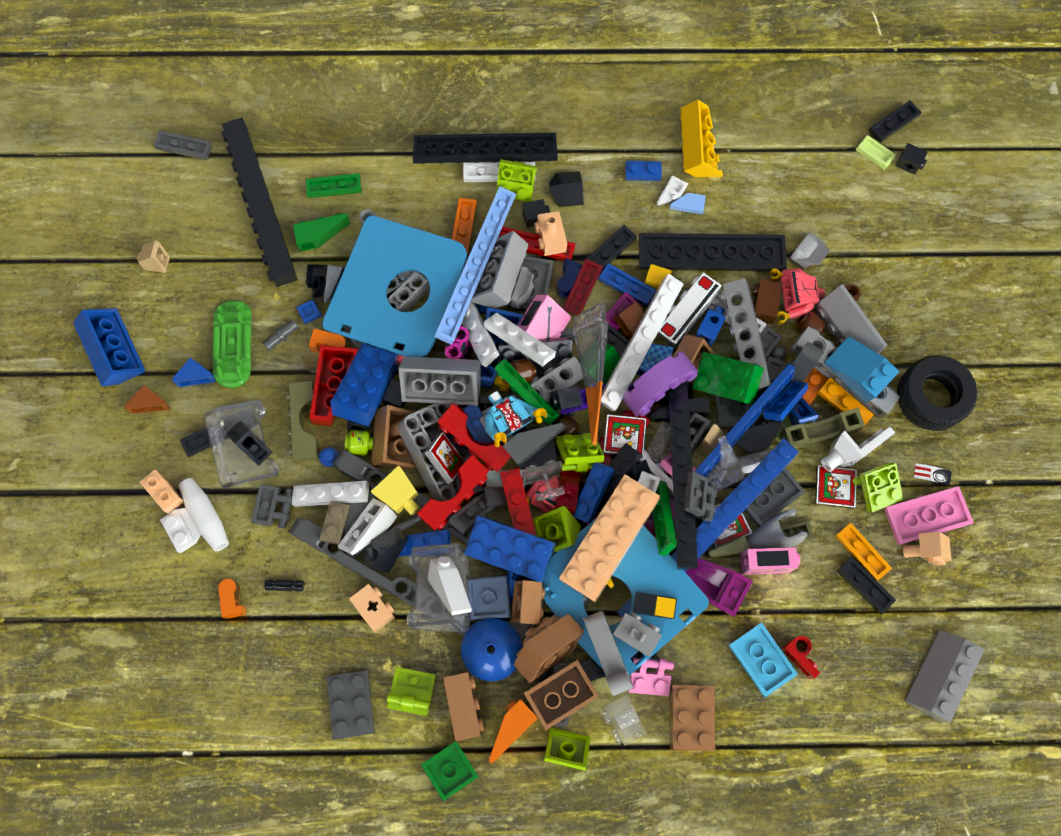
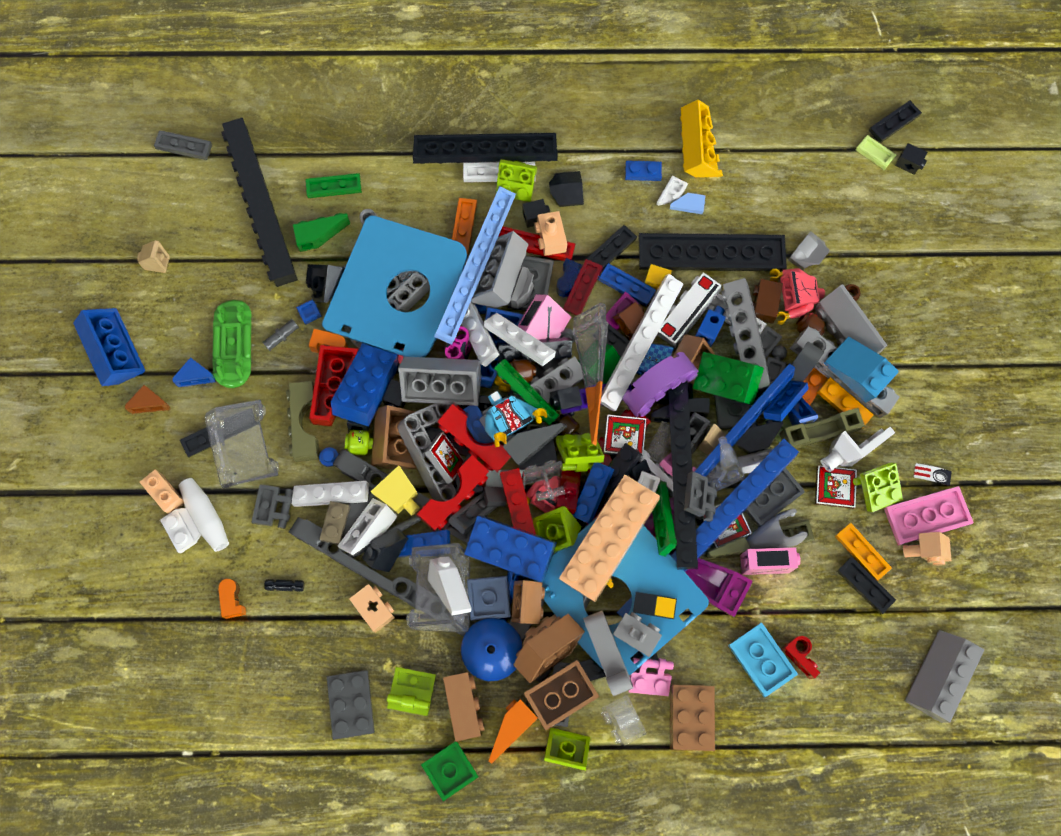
(249, 443): black slope -> none
(953, 376): black tyre -> none

